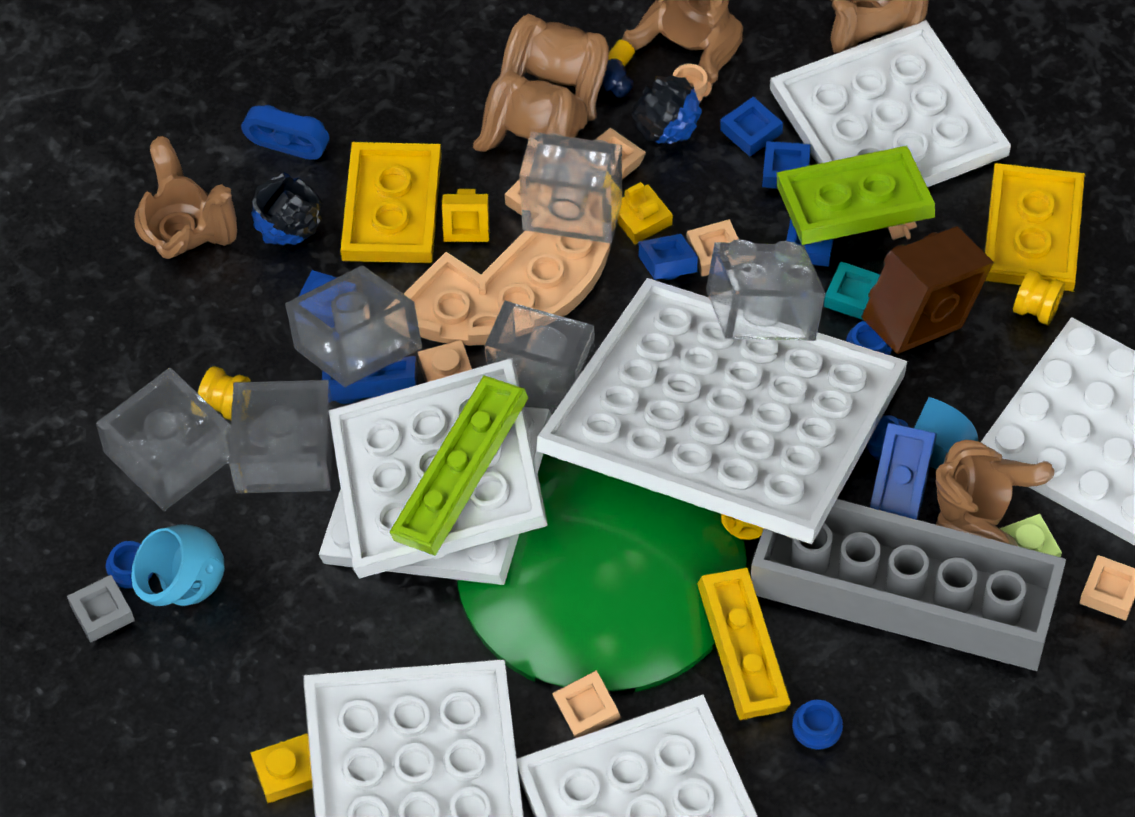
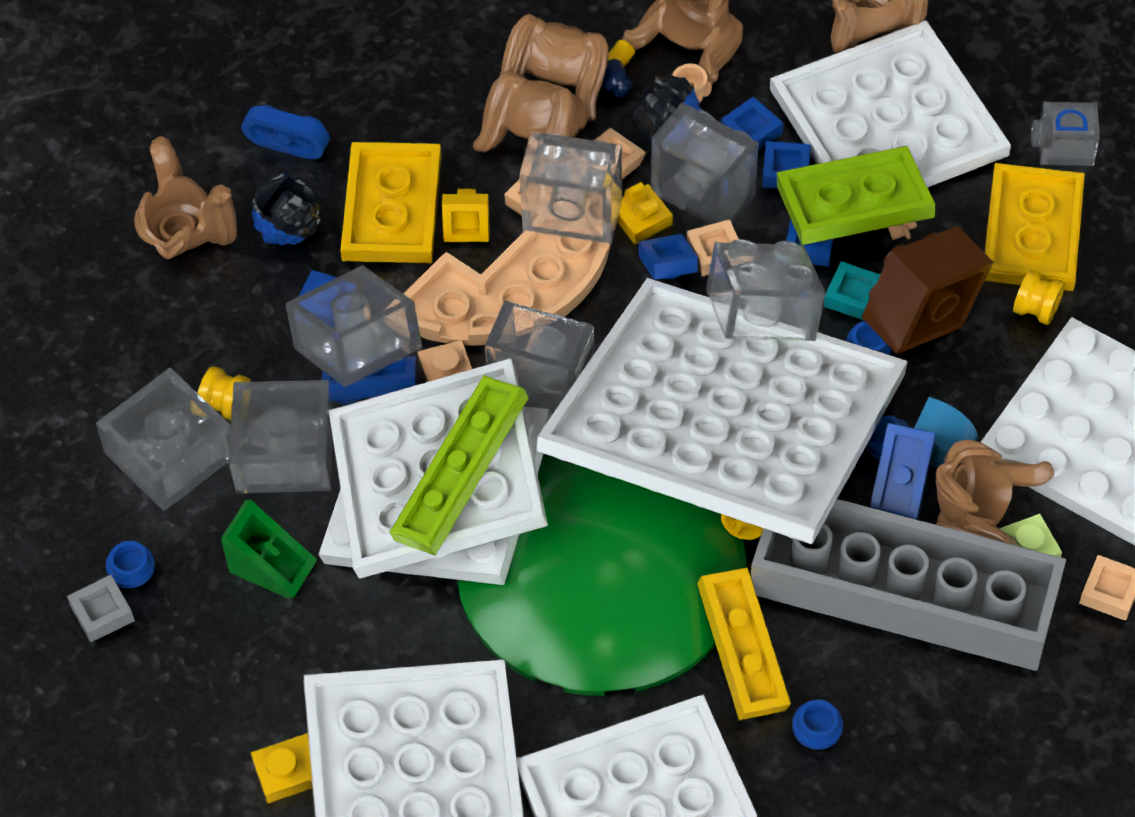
(183, 560): medium azure helmet -> none
(265, 552): none -> green slope
(586, 705): light nougat plate -> none
(703, 166): none -> clear brick
(1067, 133): none -> clear brick

